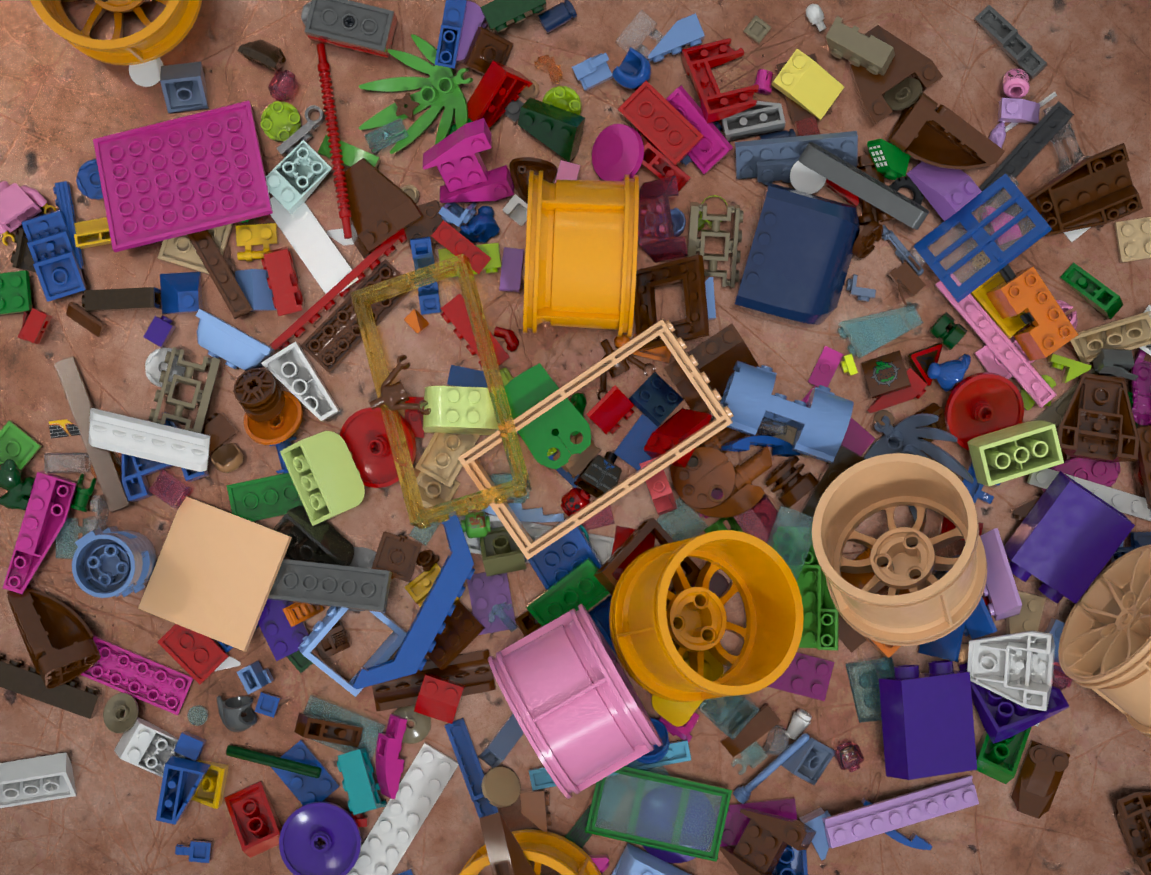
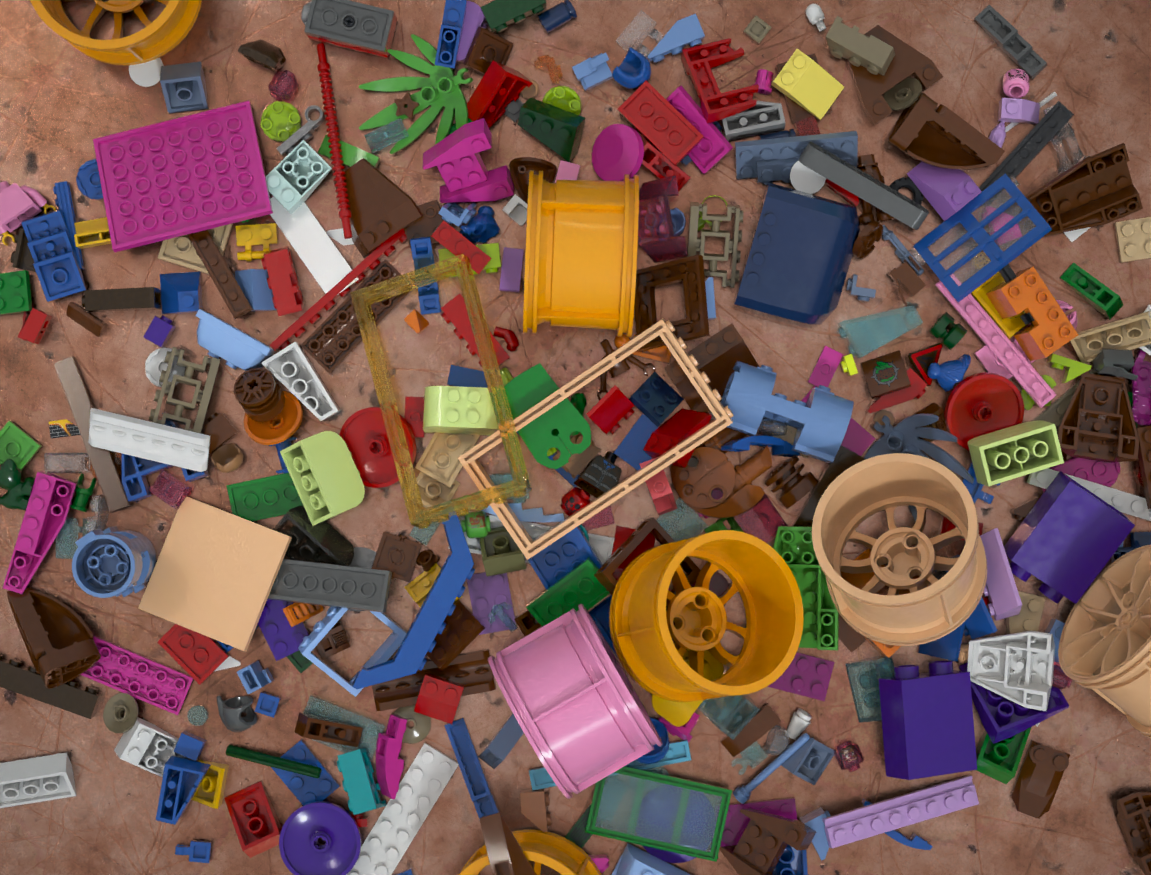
(395, 394): reddish brown piece -> none
(411, 191): tan plate -> none
(501, 787): tan tile -> none
(792, 537): clear light blue plate -> none
(888, 159): green slope -> none

